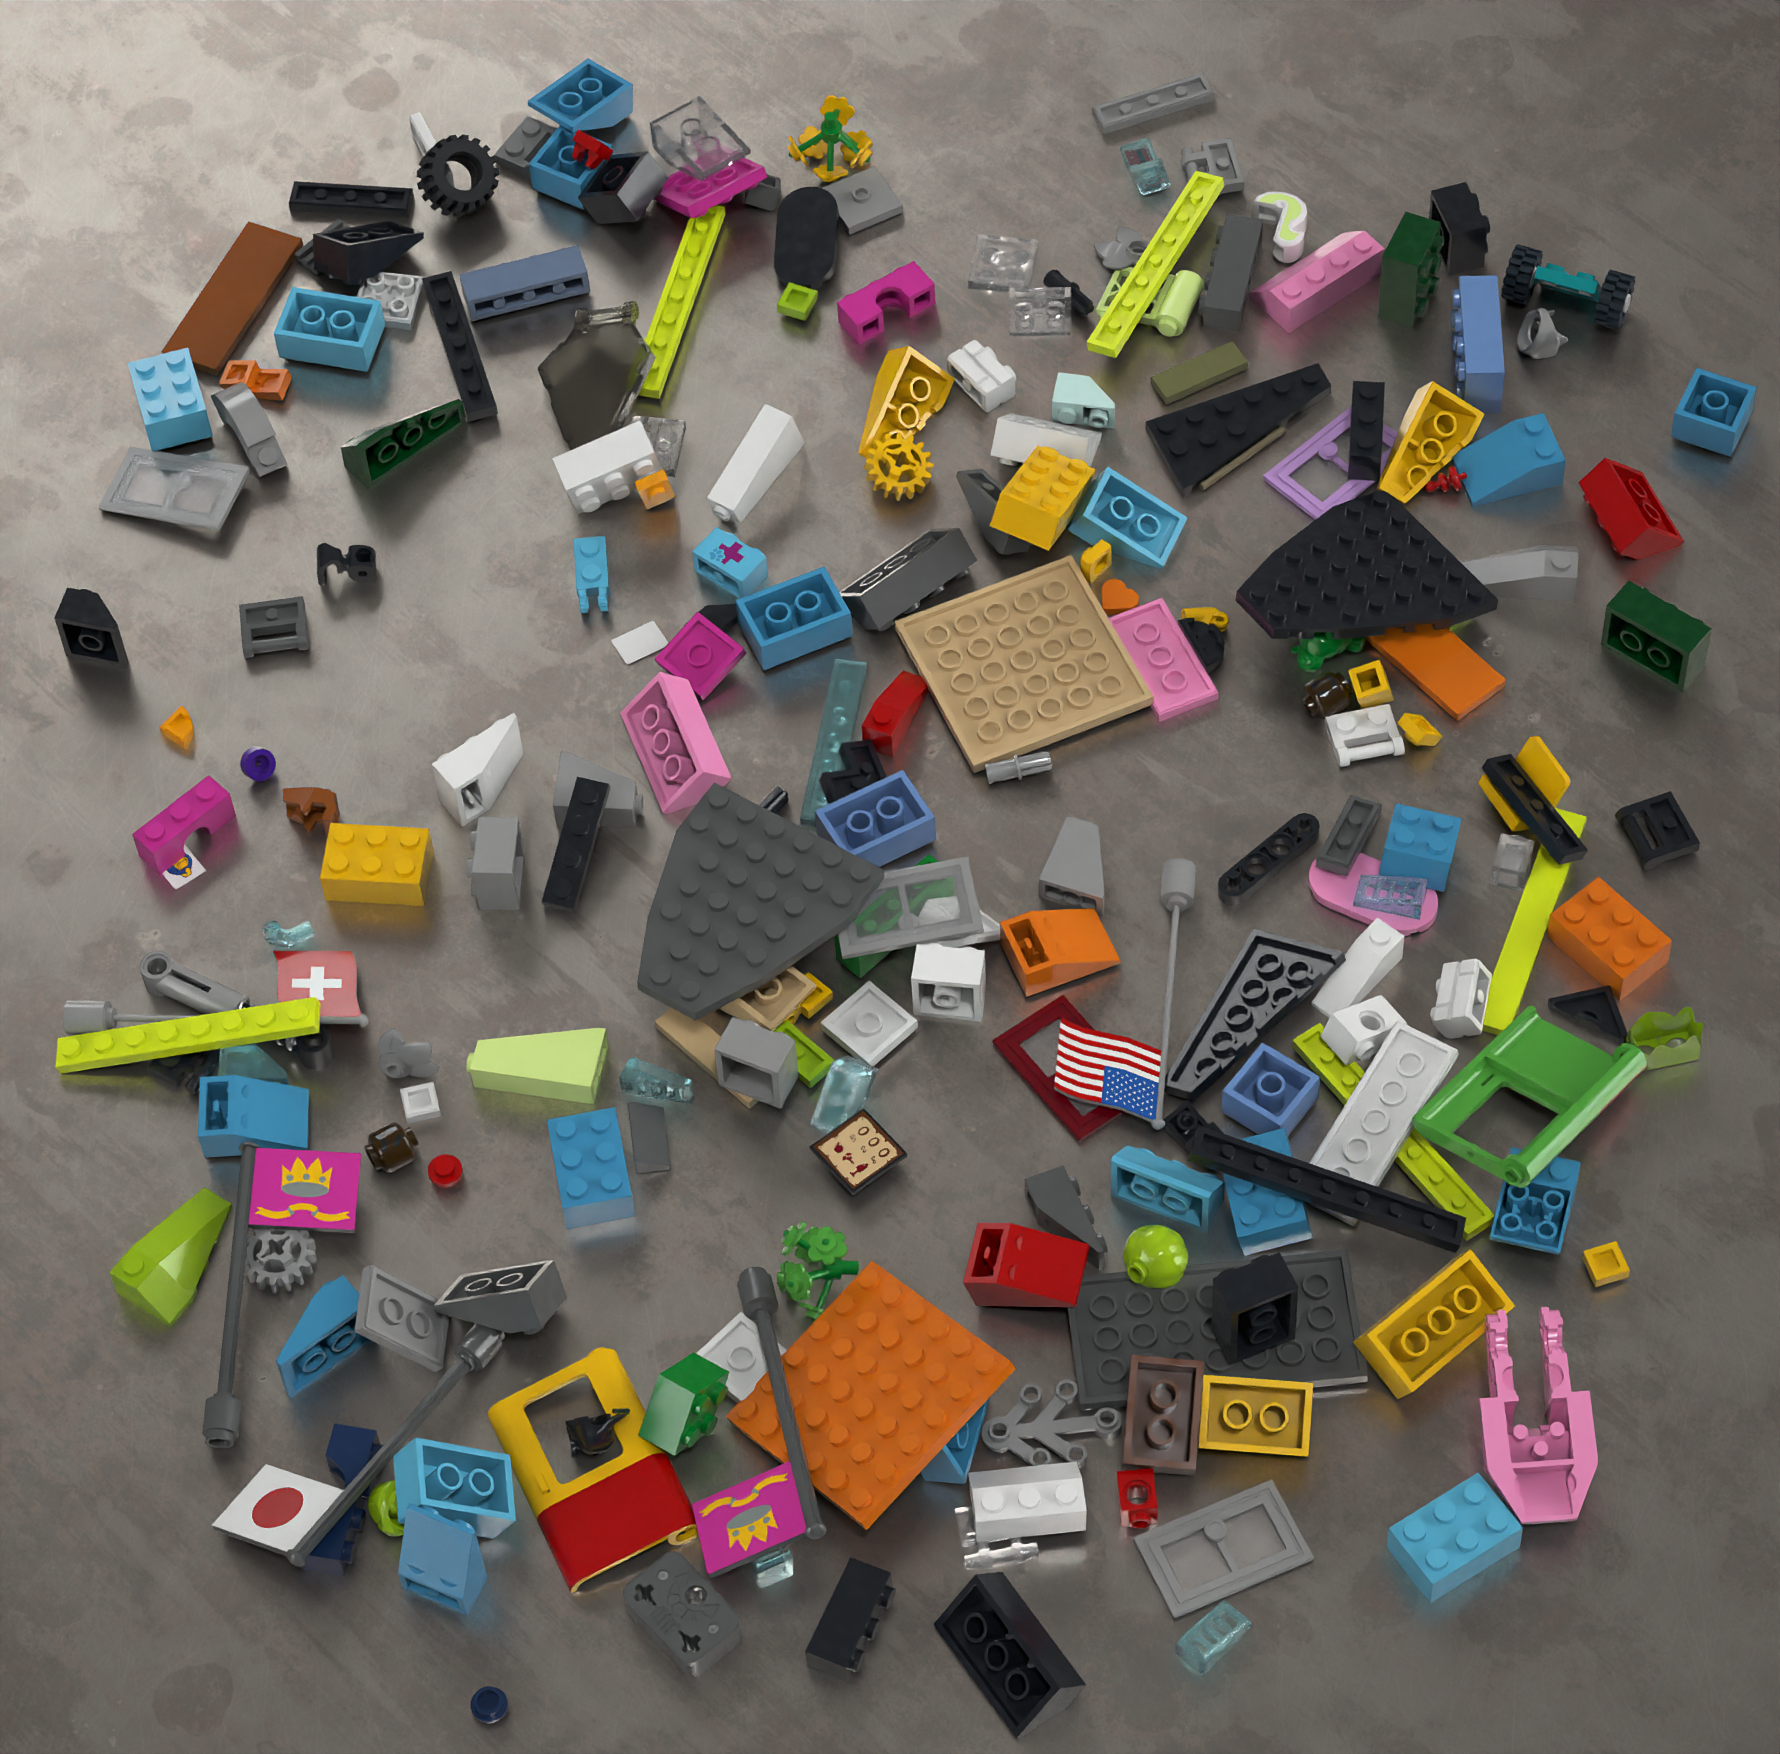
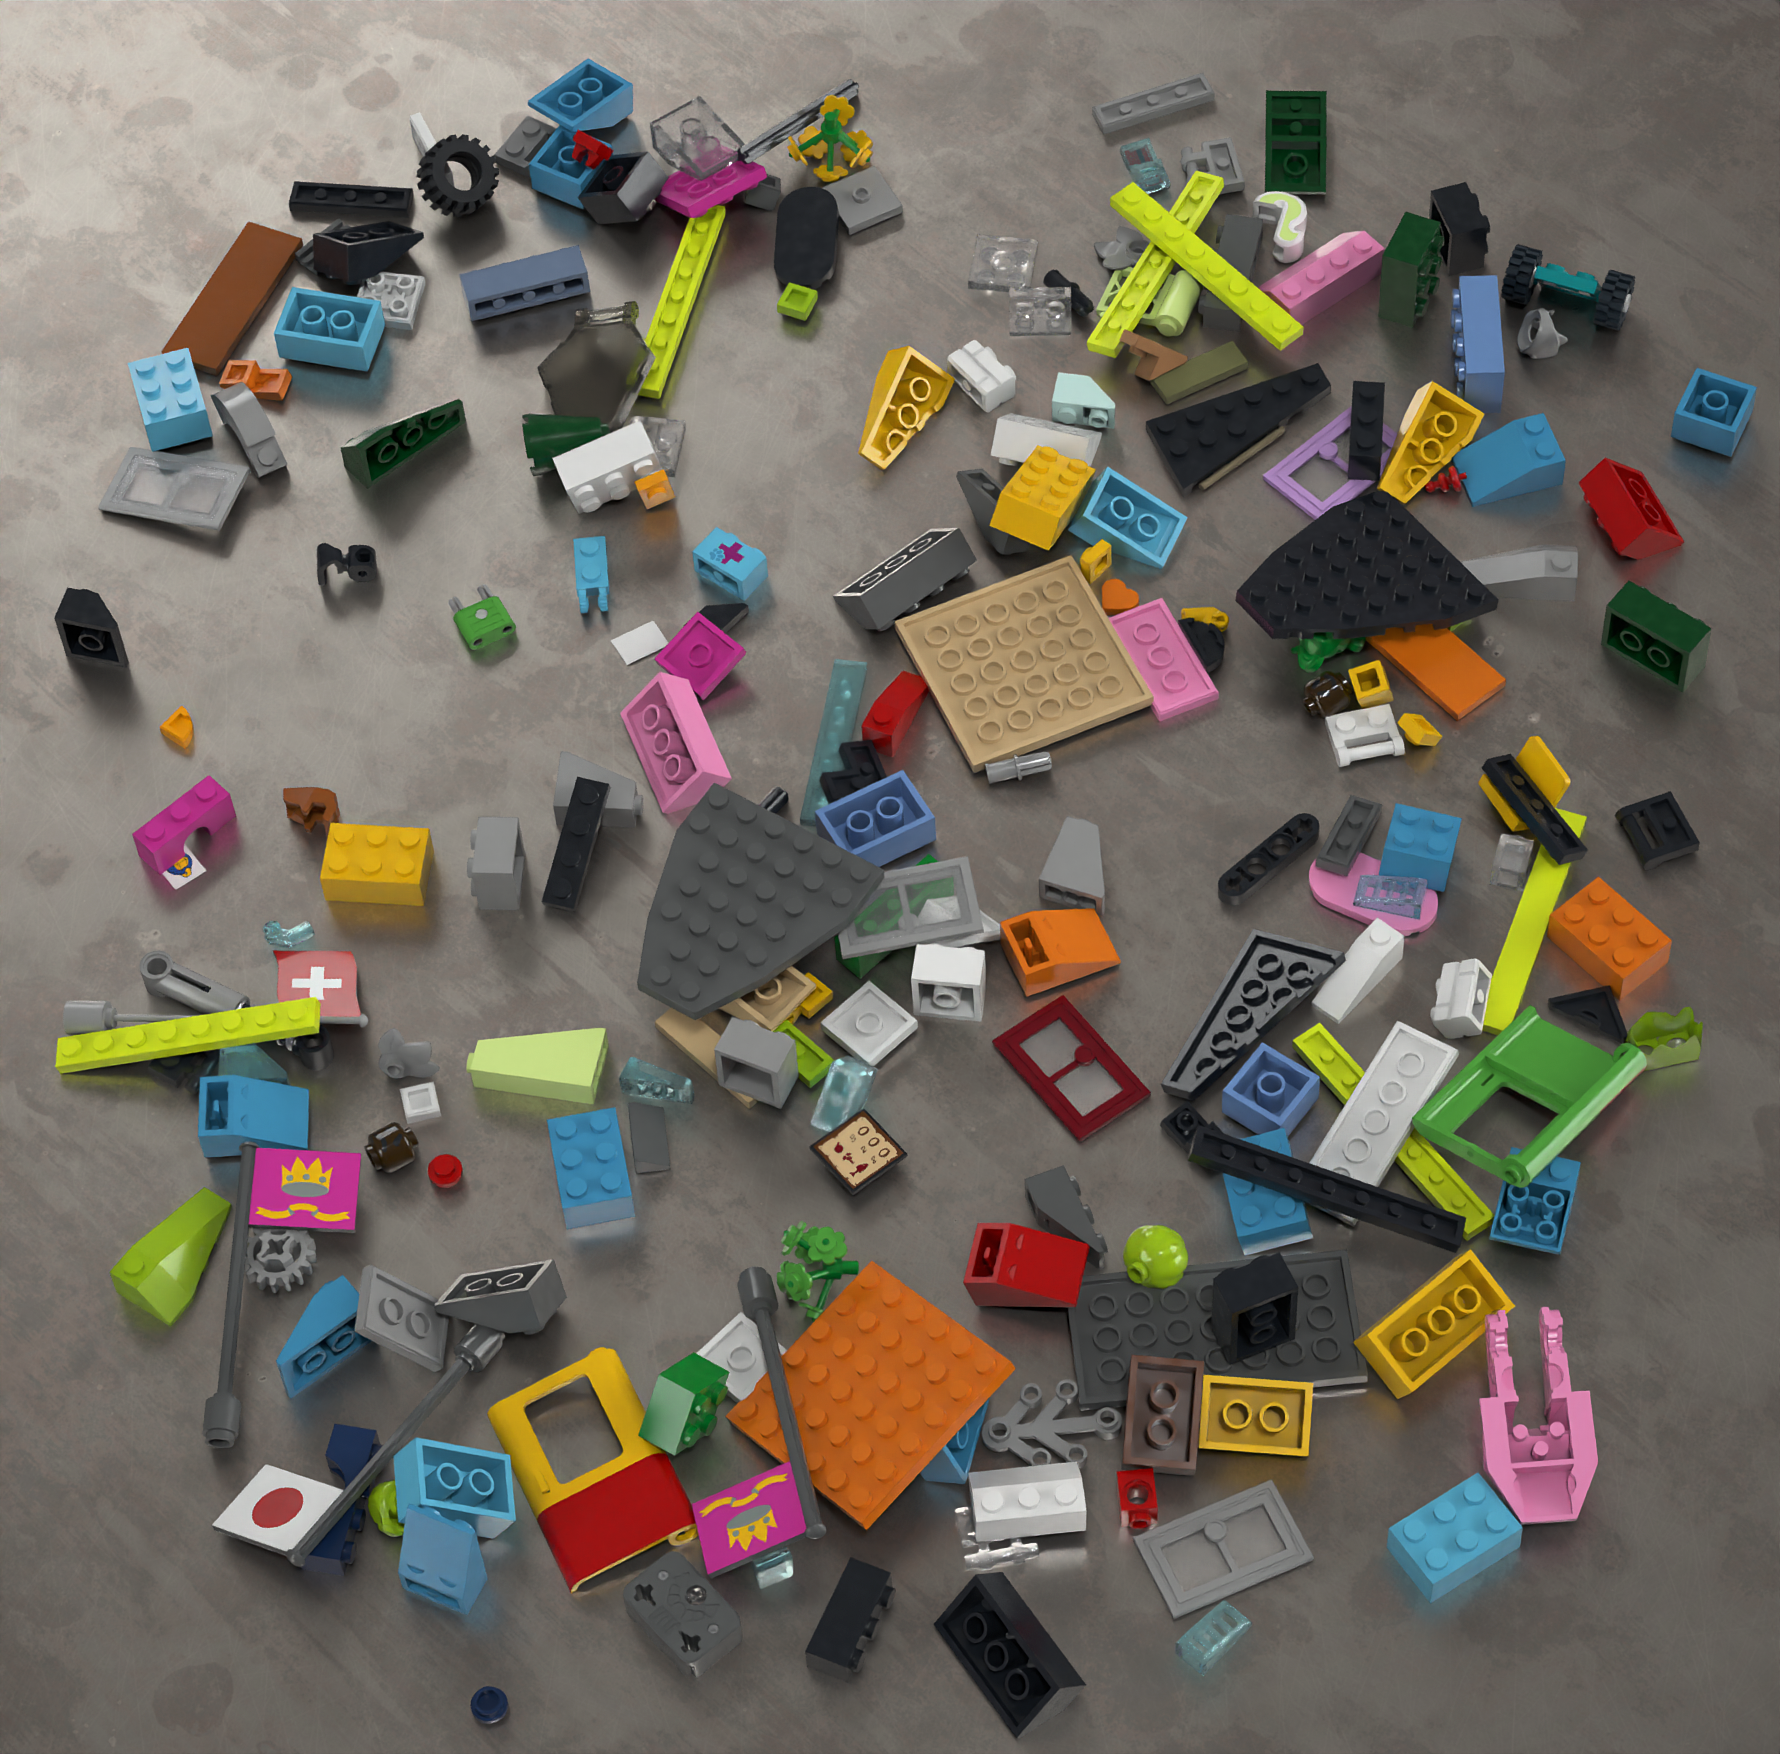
(258, 763): dark purple tile -> none
(273, 618): dark grey plate -> none
(459, 346): black plate -> none
(478, 770): white slope -> none
(482, 621): none -> bright green piece
(554, 435): none -> dark green cone
(593, 1434): black animal -> none
(755, 464): white slope -> none
(792, 124): none -> axle
(794, 618): dark azure brick -> none
(903, 288): dark pink arch -> none
(906, 480): yellow gear -> none
(1115, 1068): flag -> none
(1154, 357): none -> medium nougat slope
(1166, 1187): medium azure slope -> none
(1206, 266): none -> neon yellow plate
(1295, 142): none -> dark green slope
(1360, 1029): white brick -> none
(1605, 1264): yellow plate -> none

